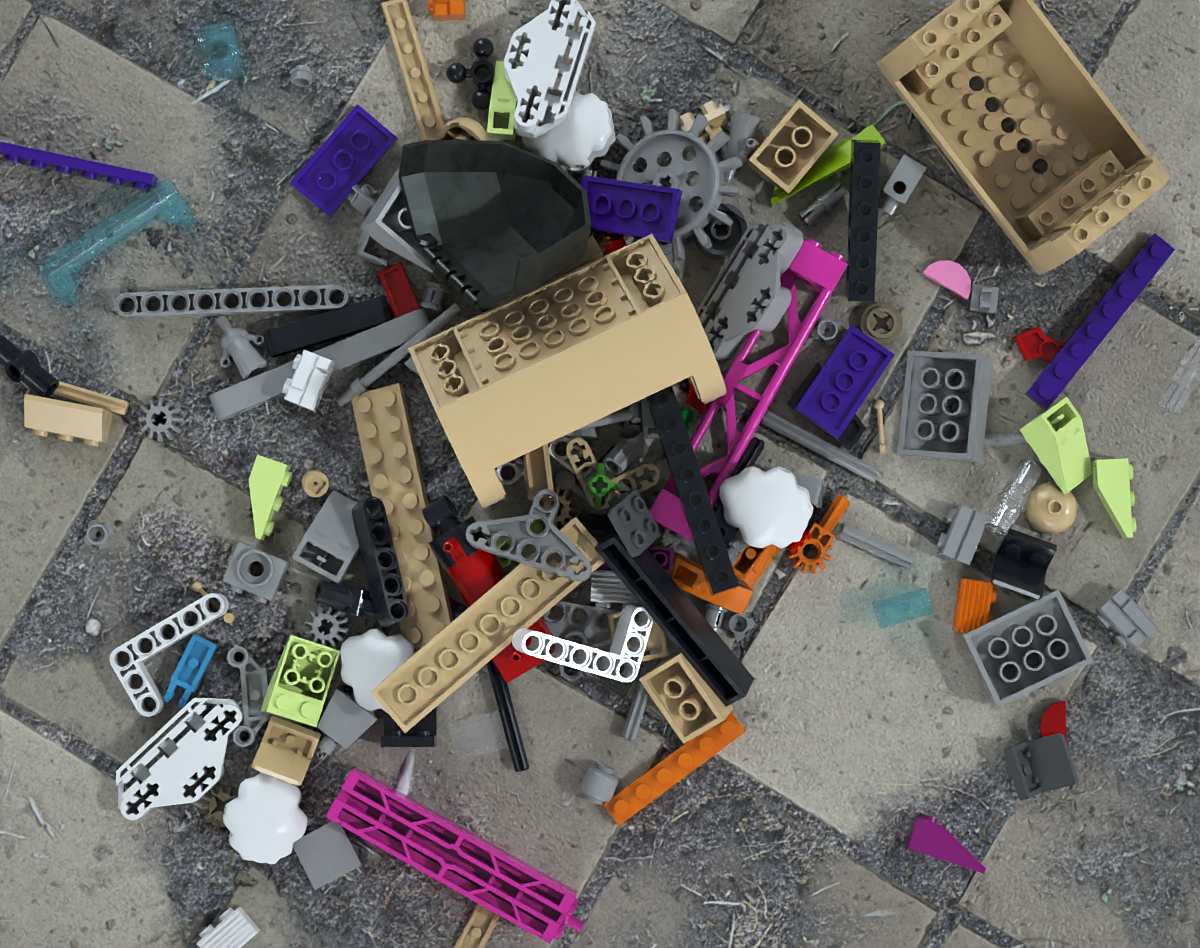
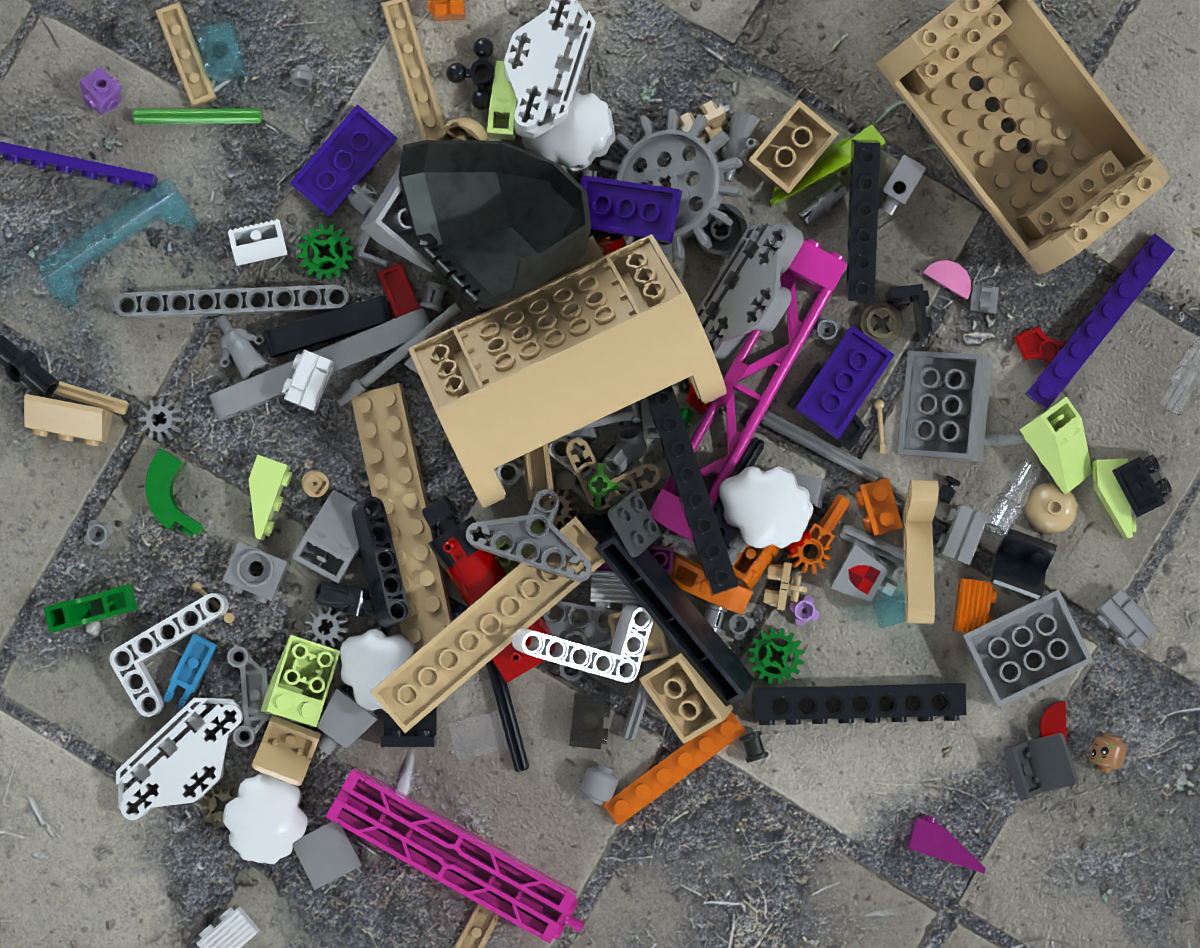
(90, 608): none -> green arch
(101, 91): none -> medium lavender brick
(159, 493): none -> green arch
(186, 54): none -> tan tile
(197, 116): none -> bright green axle
(257, 242): none -> white brick
(319, 262): none -> green gear
(581, 735): none -> clear smoke brick
(753, 746): none -> pearl dark grey bush
(782, 574): none -> tan hips
(785, 670): none -> green gear
(811, 614): none -> lavender plate
(862, 574): none -> light grey torso
(879, 507): none -> orange bracket
(903, 295): none -> black bracket
(918, 551): none -> tan beam
(947, 492): none -> black piece
(953, 694): none -> black brick
(1108, 752): none -> medium nougat head
(1143, 483): none -> black bracket

